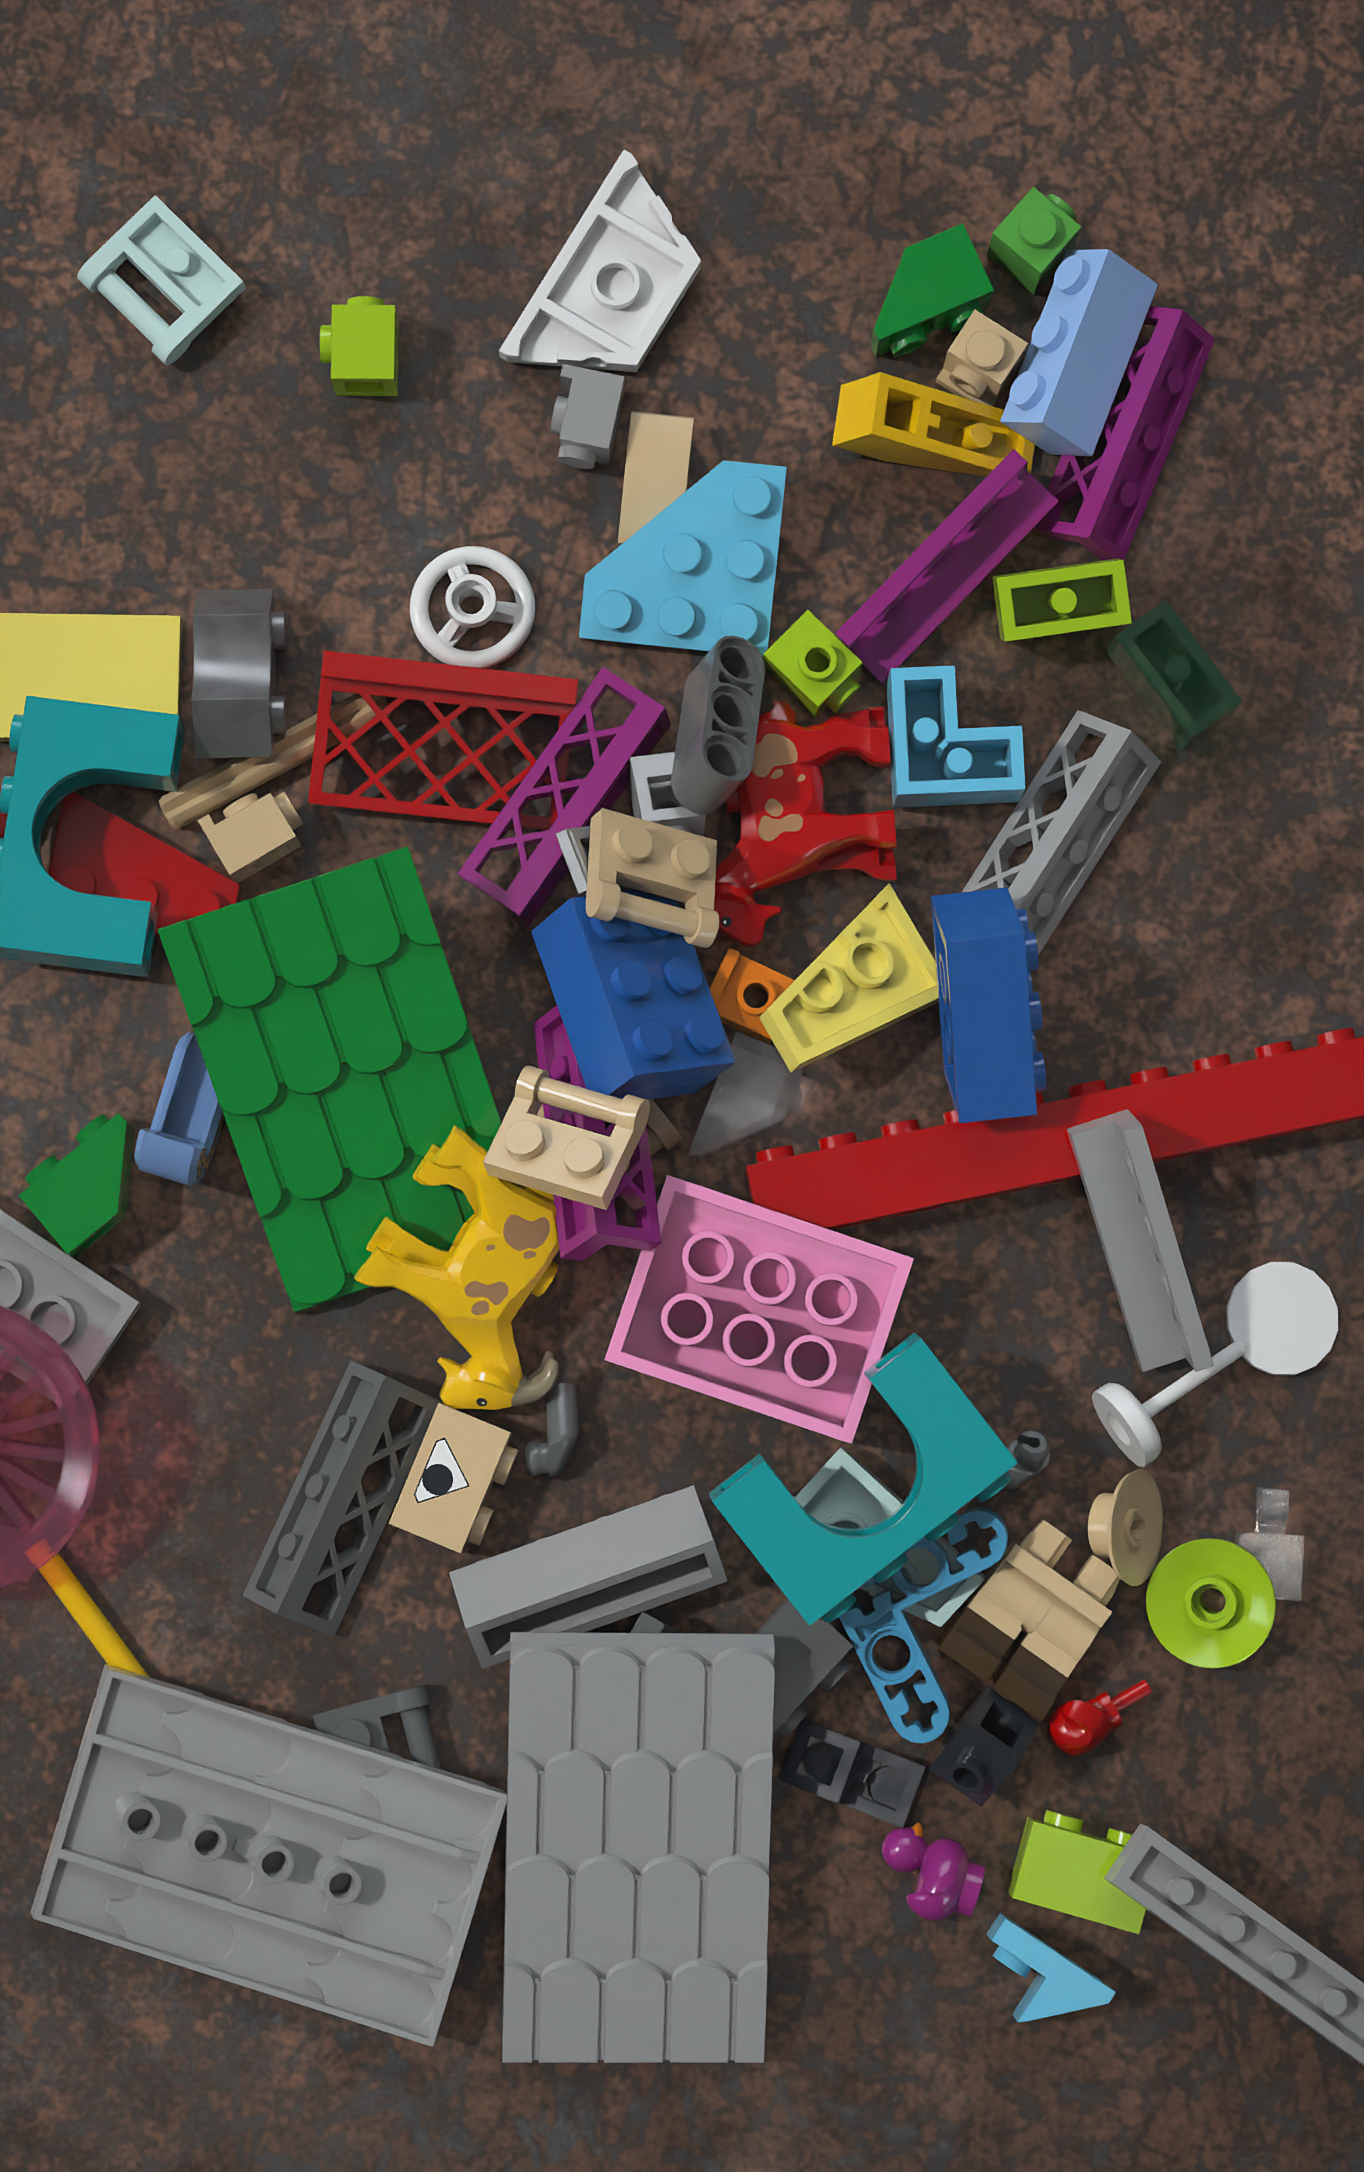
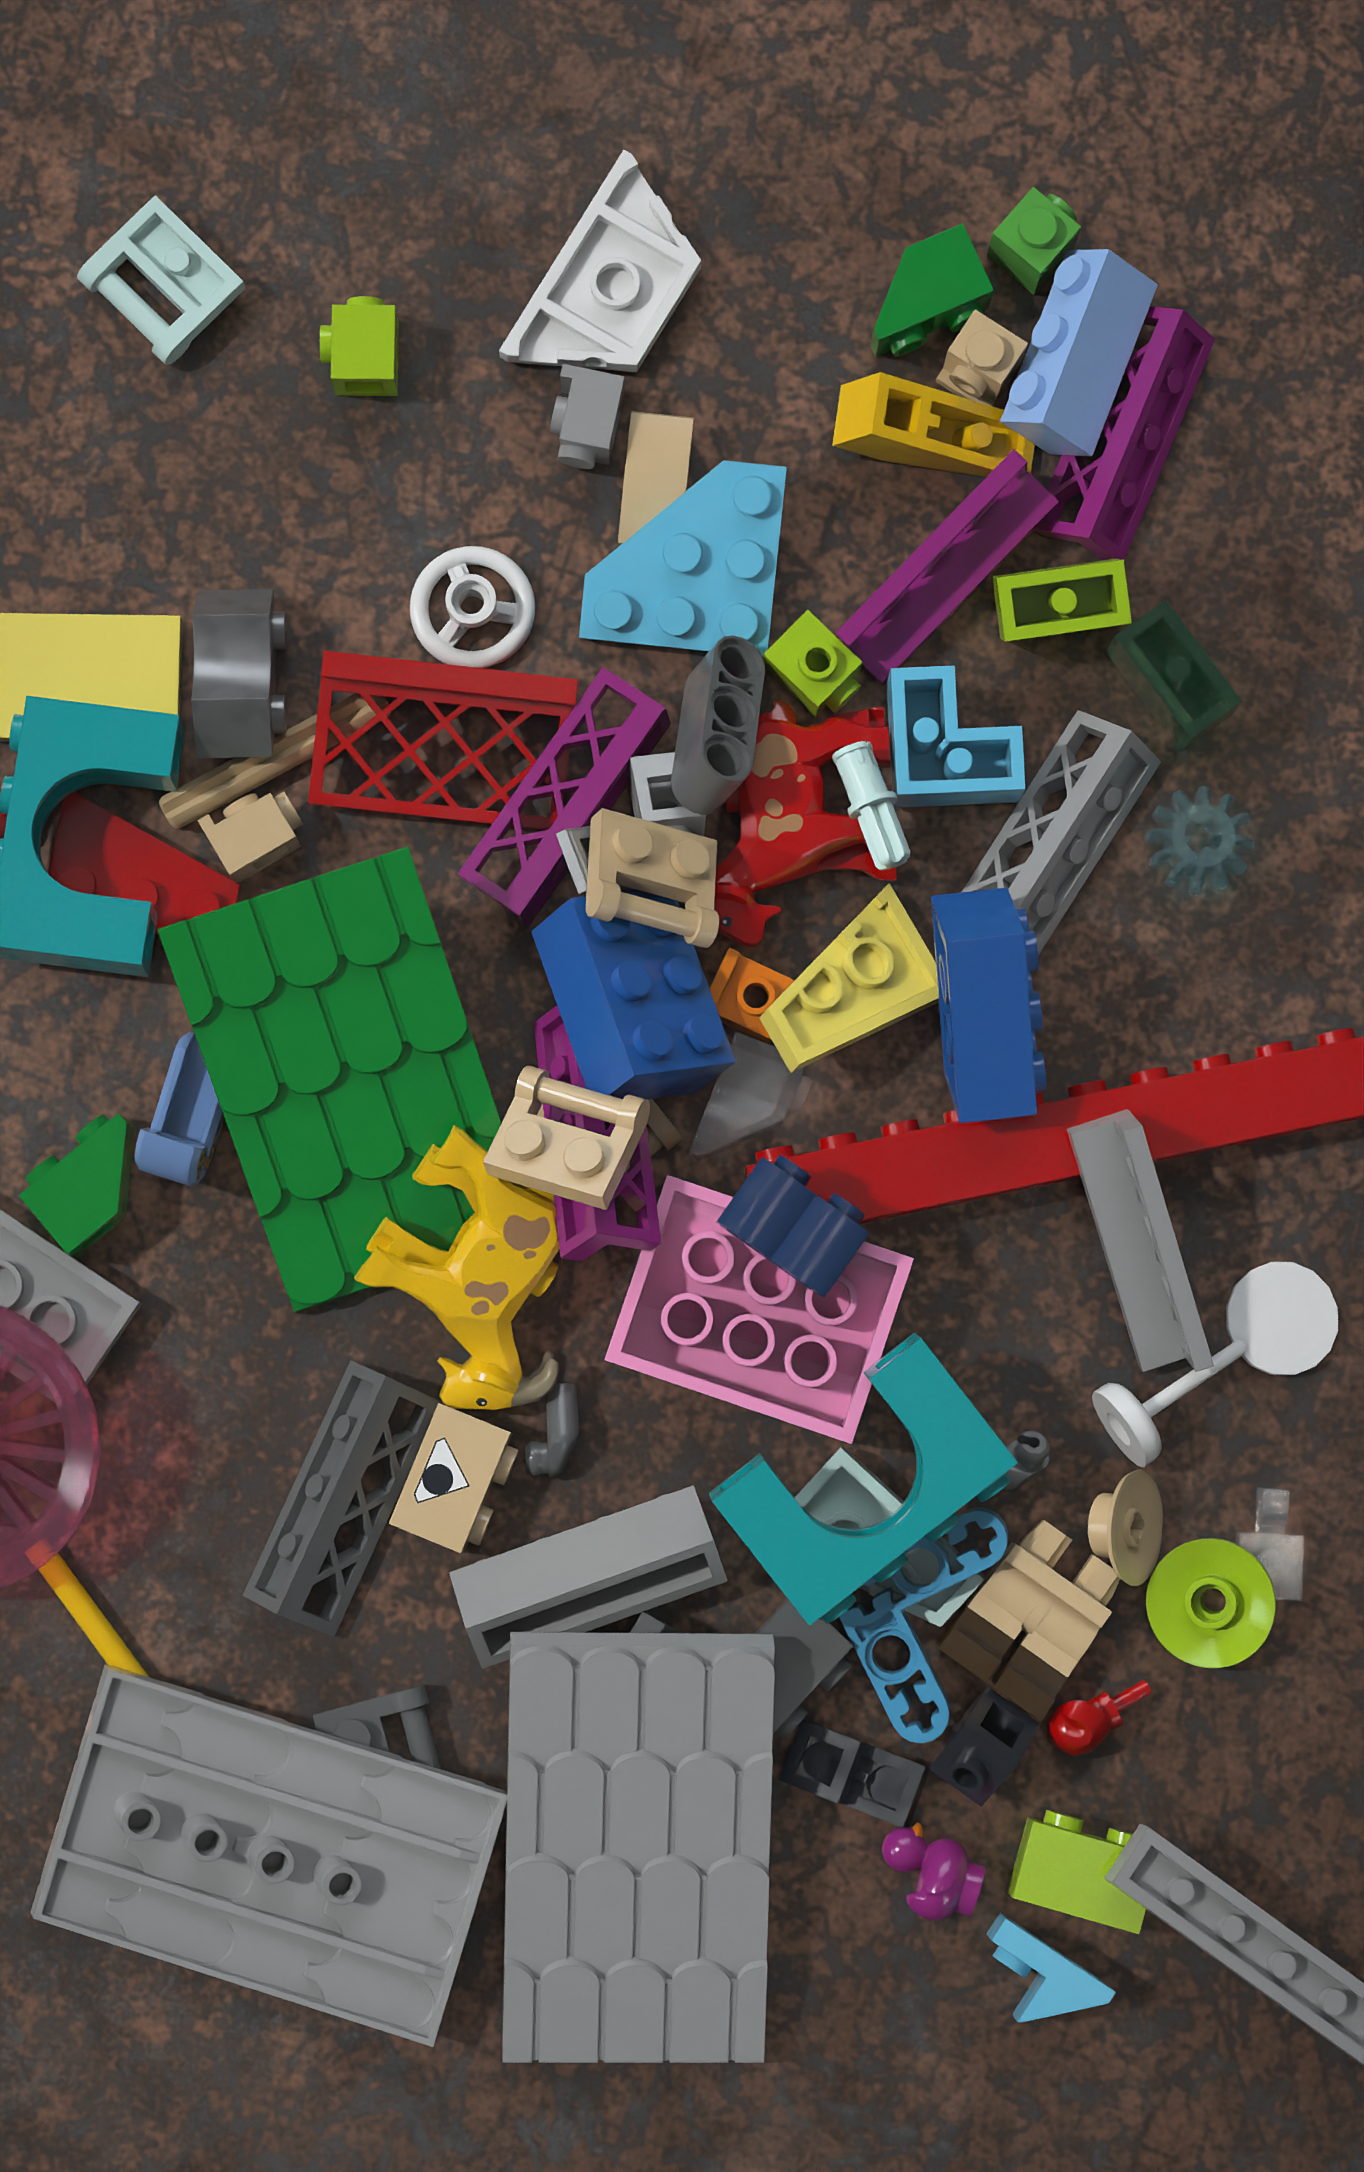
(794, 1225): none -> dark blue brick
(872, 804): none -> light aqua axle
(1190, 819): none -> clear light blue gear

